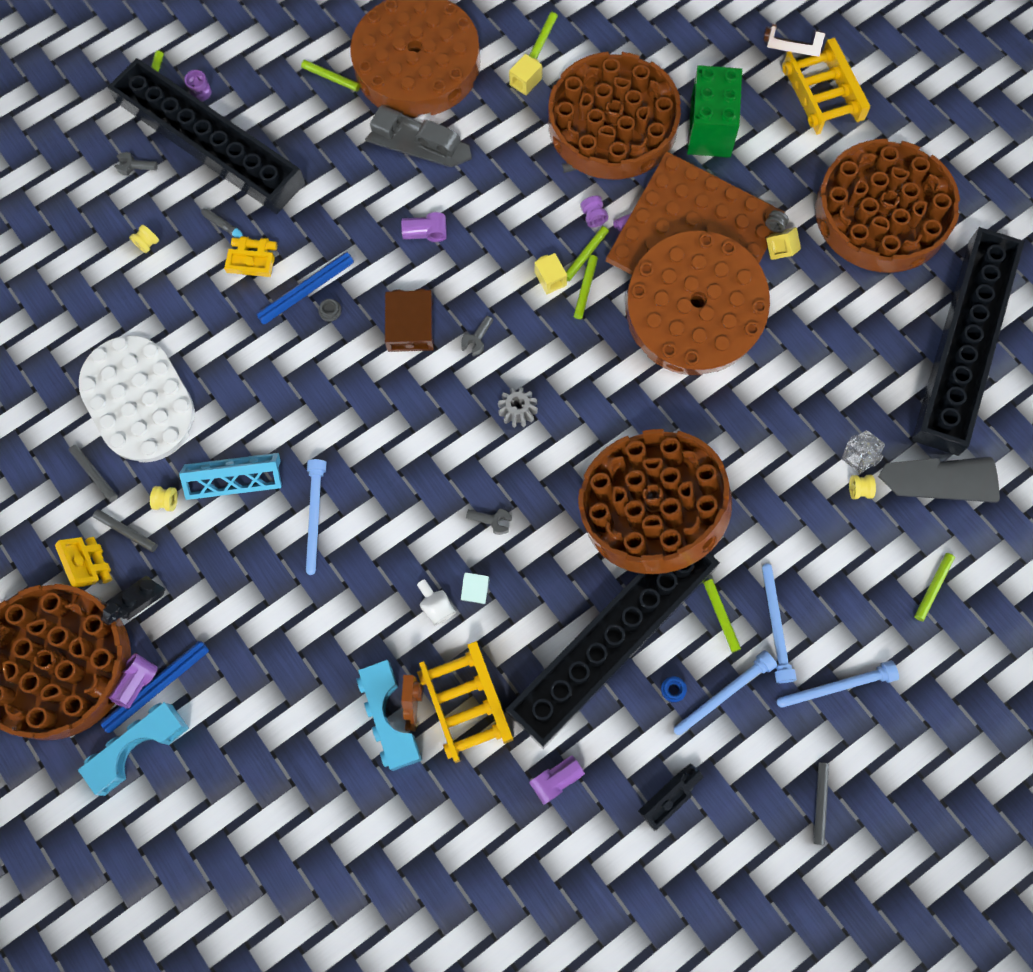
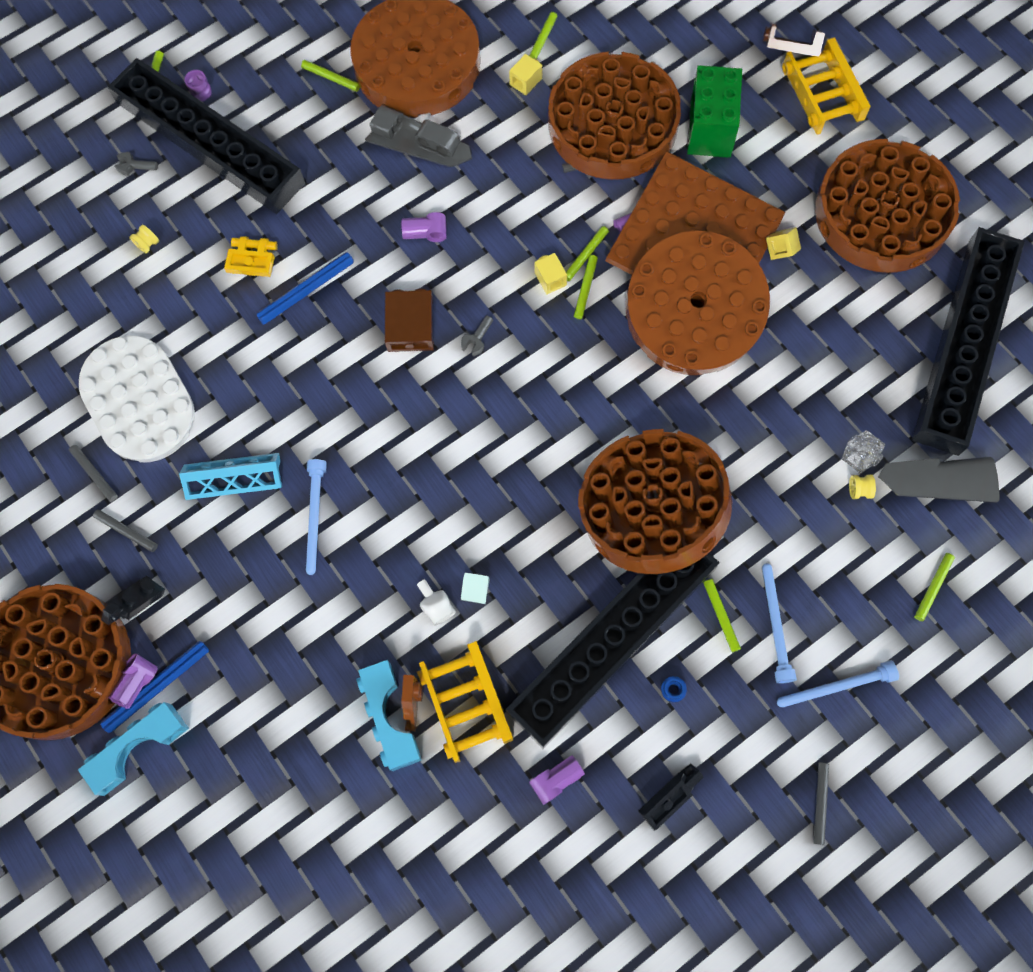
(78, 564): yellow plate -> none
(163, 498): light yellow wheel -> none
(232, 230): dark grey piece -> none
(329, 310): dark grey plate -> none
(491, 519): dark grey bar -> none
(524, 402): light grey gear -> none
(594, 212): medium lavender wheel -> none
(763, 663): light blue piece -> none
(777, 221): dark grey bush -> none

